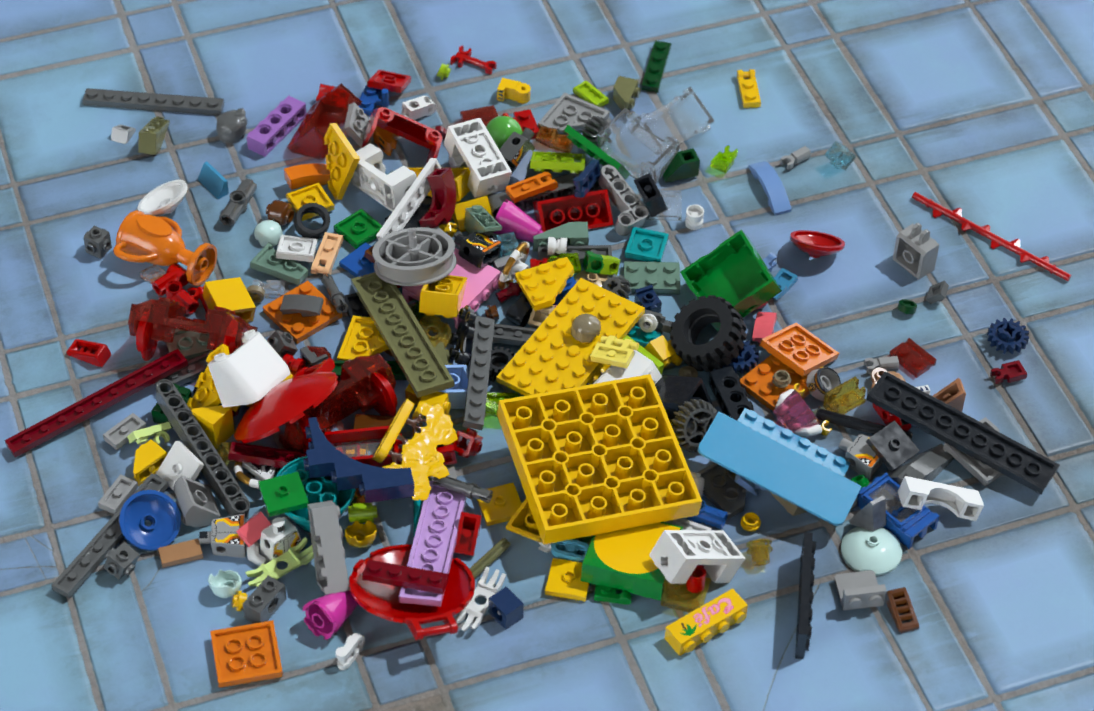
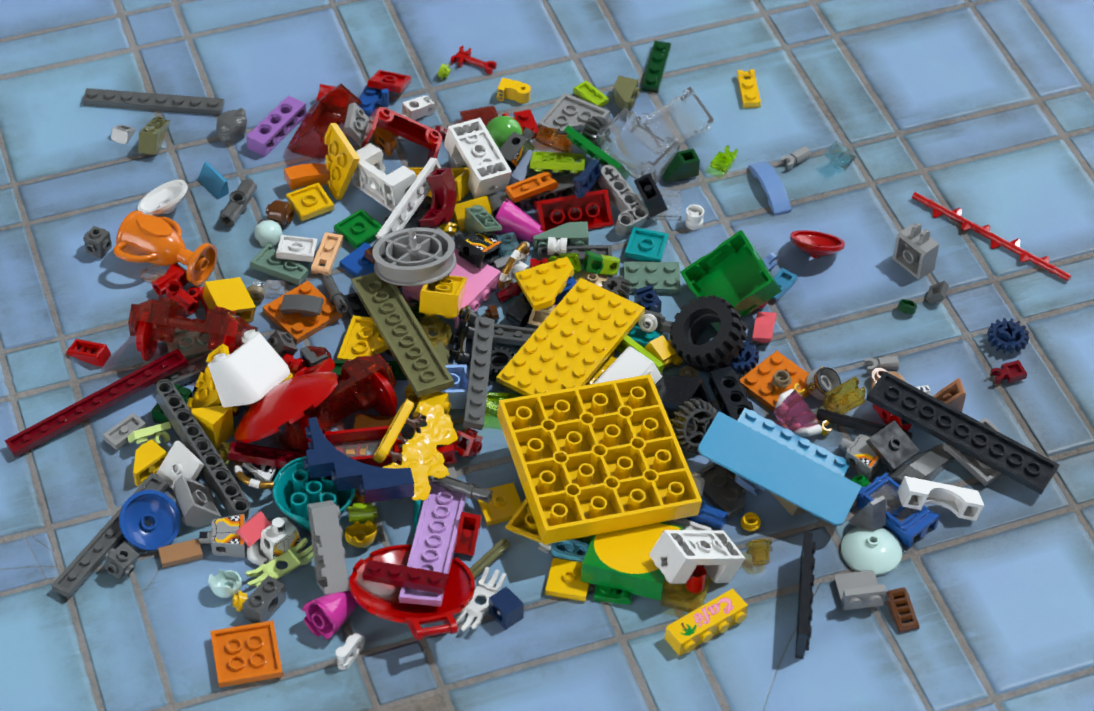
(118, 494): light grey plate -> none
(283, 494): green plate -> none
(312, 208): black tyre -> none
(585, 328): dark tan hair -> none
(614, 351): light yellow plate -> none
(799, 349): orange plate -> none
(913, 357): clear red plate -> none

